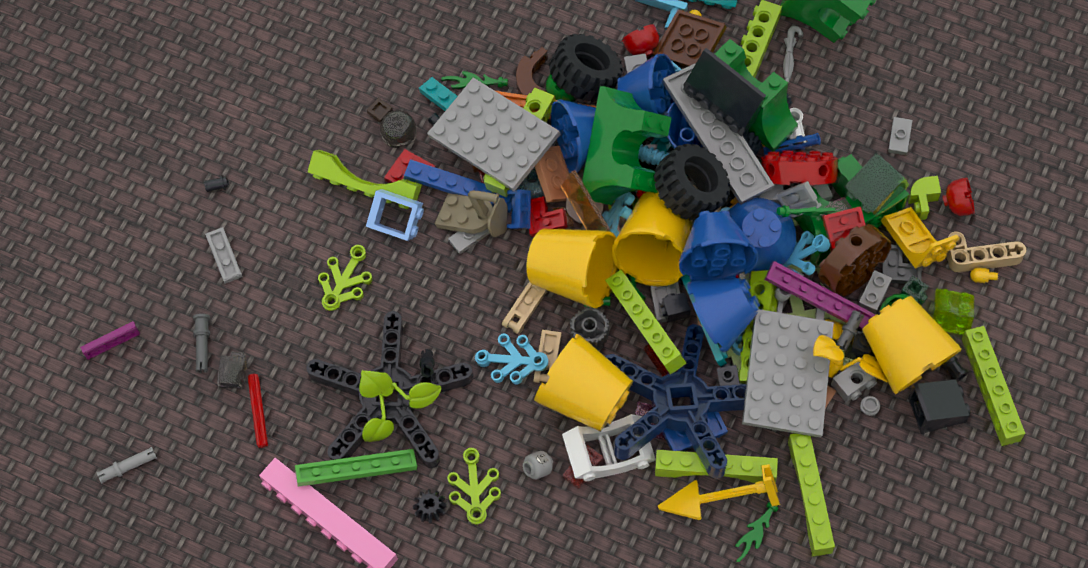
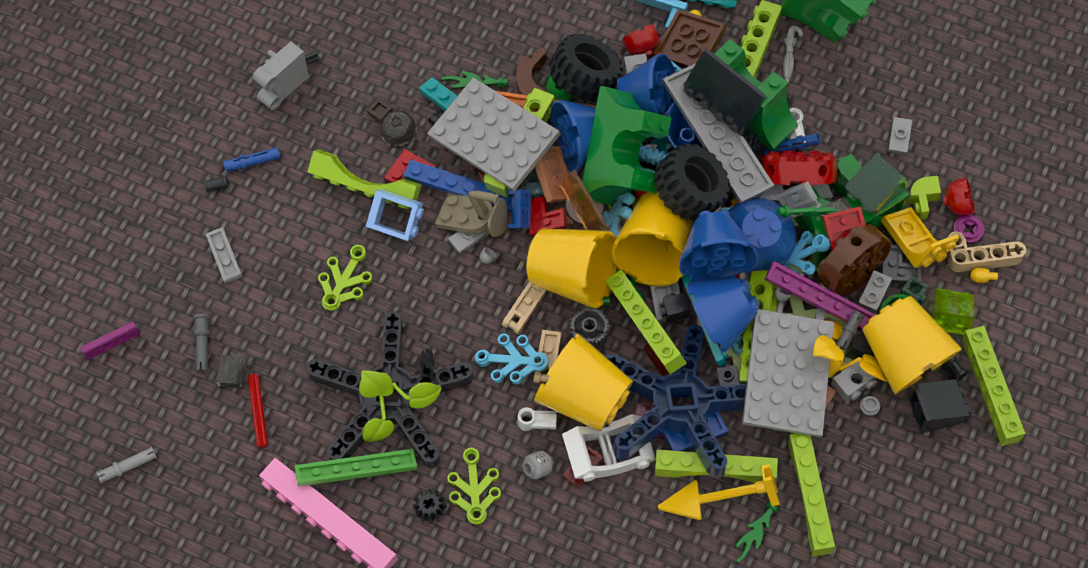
(252, 159): none -> blue pin
(282, 74): none -> light grey piece
(487, 255): none -> light grey hinge
(539, 419): none -> white piece
(969, 222): none -> magenta gear

